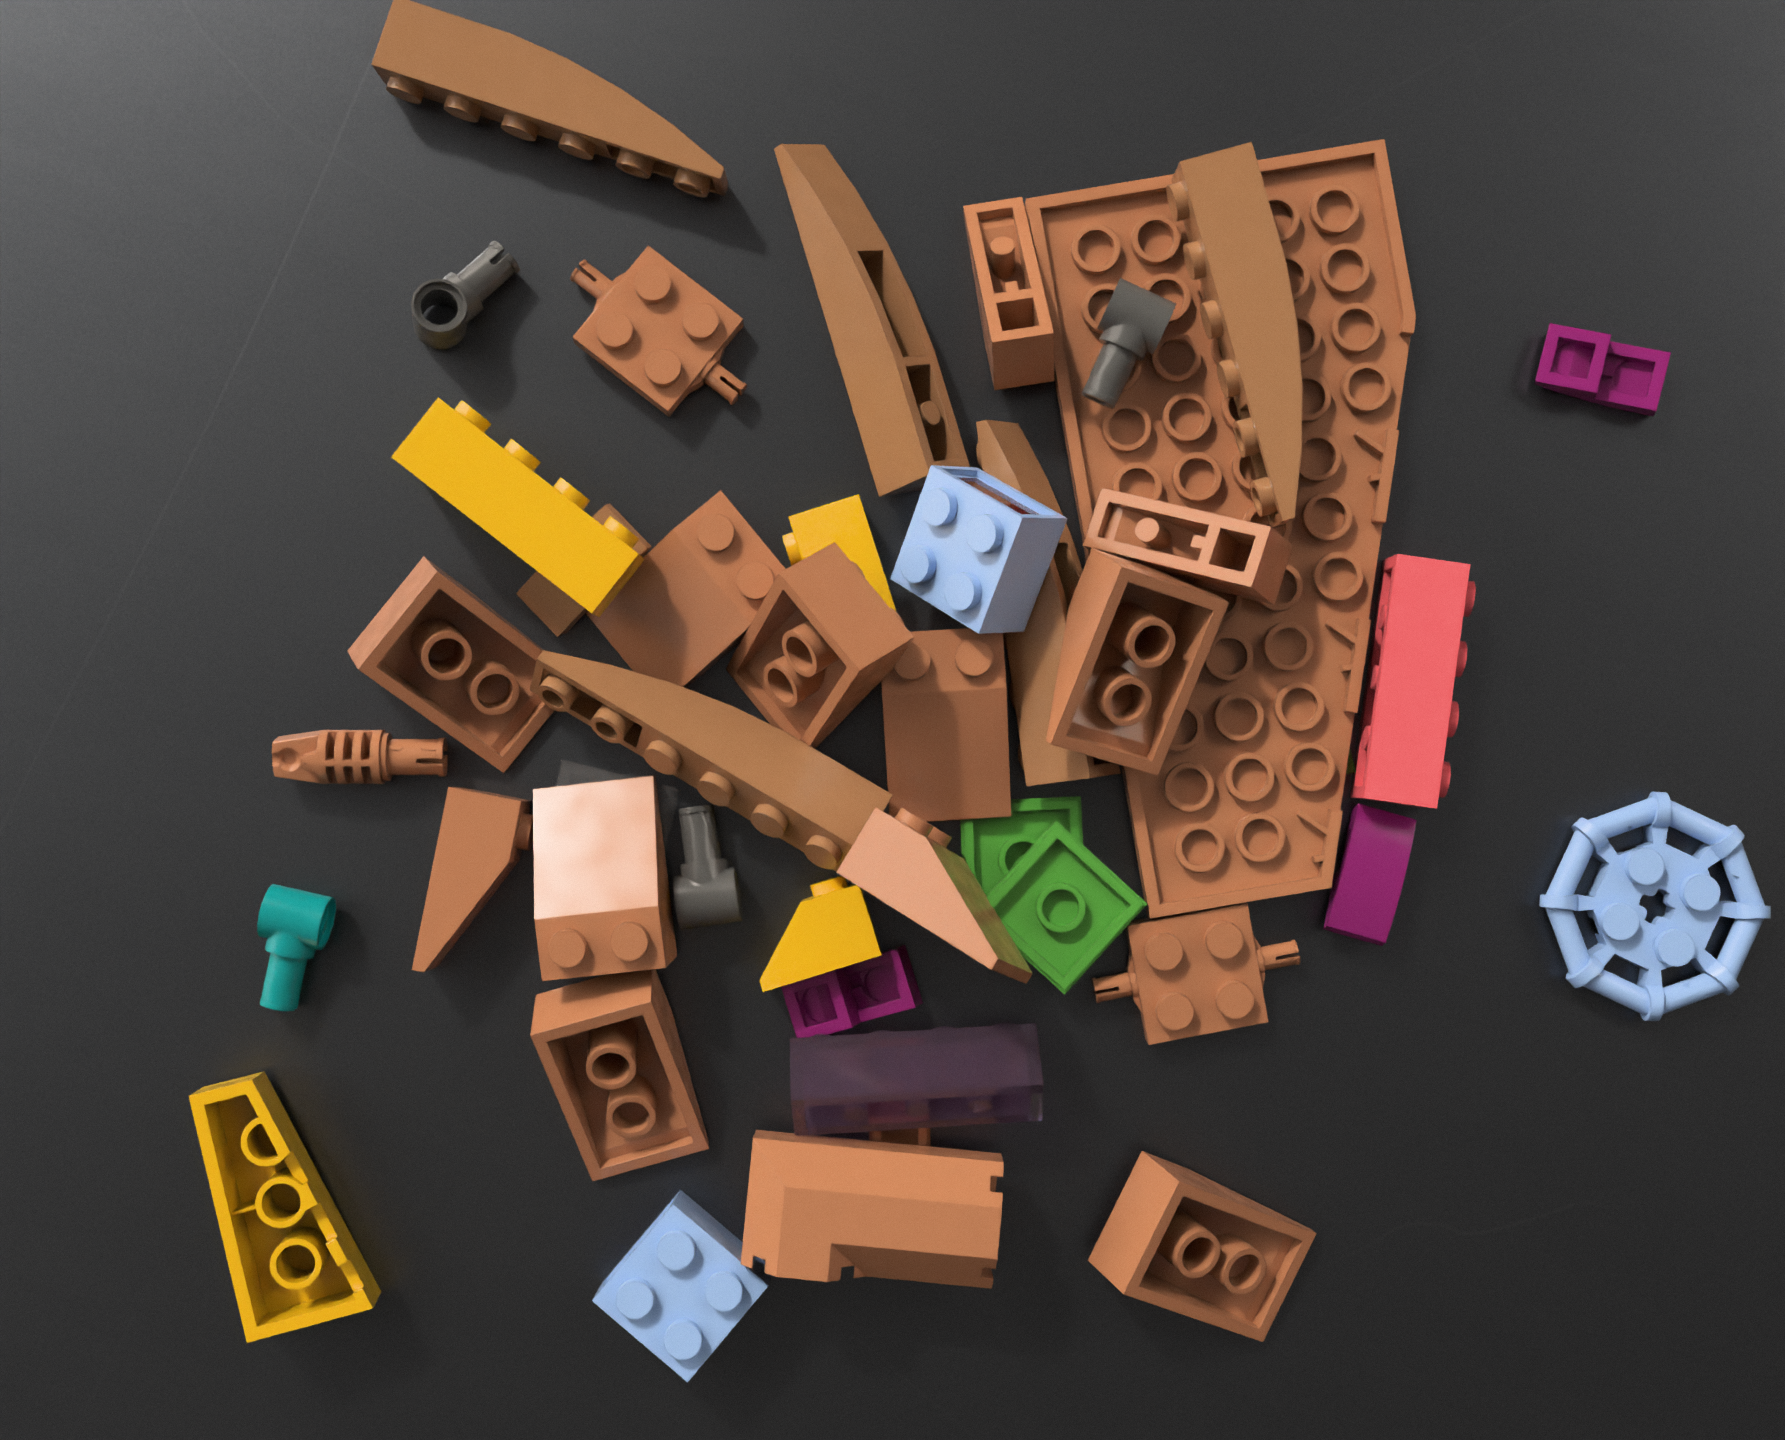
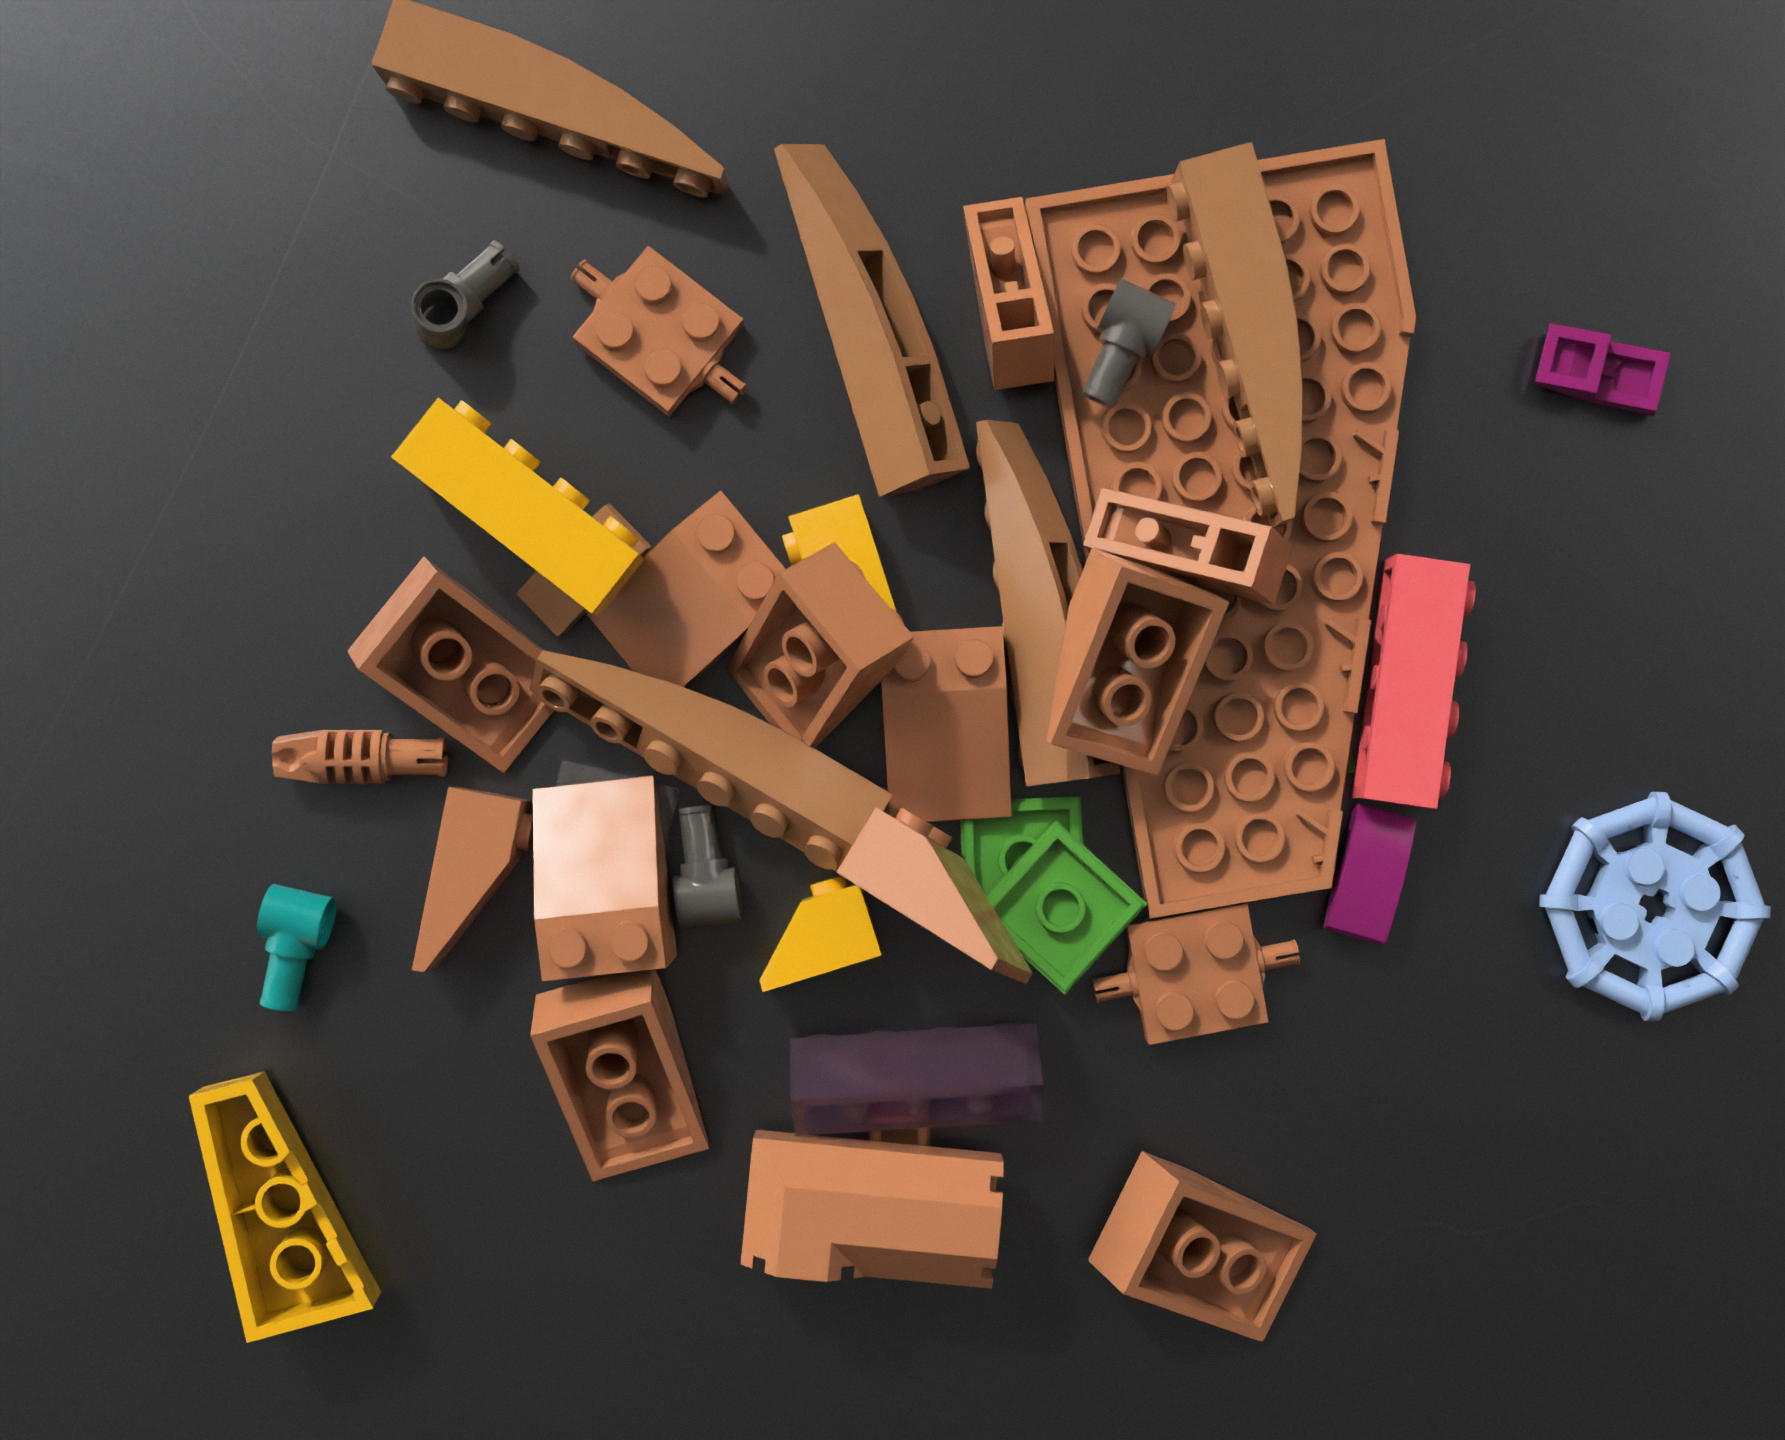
(682, 1286): light blue piece -> none
(853, 994): magenta slope -> none
(978, 549): light blue piece -> none

